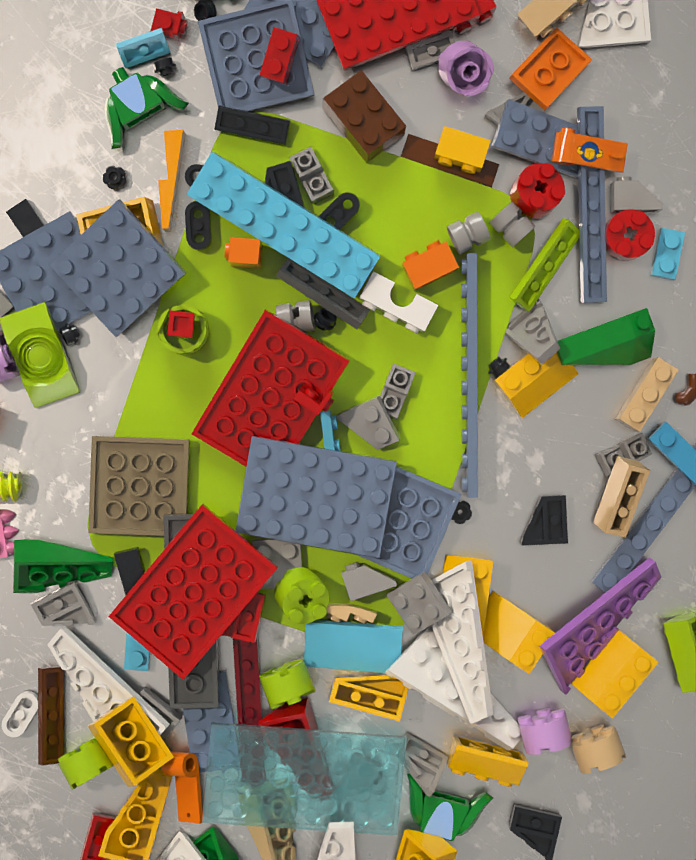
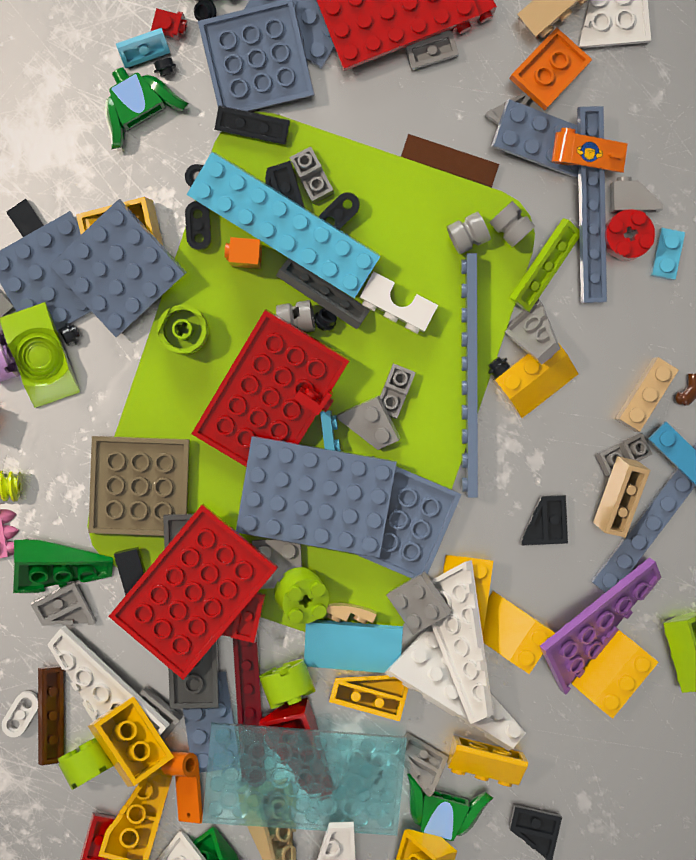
(119, 181): black plate -> none
(136, 655): medium azure plate -> none
(168, 188): light orange slope -> none
(181, 324): red plate -> none
(279, 55): red brick -> none
(364, 116): reddish brown brick -> none
(365, 580): light grey slope -> none
(429, 265): orange brick -> none
(461, 150): yellow brick -> none
(466, 512): black plate -> none
(477, 64): lavender brick -> none
(538, 190): red brick -> none
(545, 731): lavender brick -> none
(598, 749): tan brick -> none
(611, 343): green wedge -> none

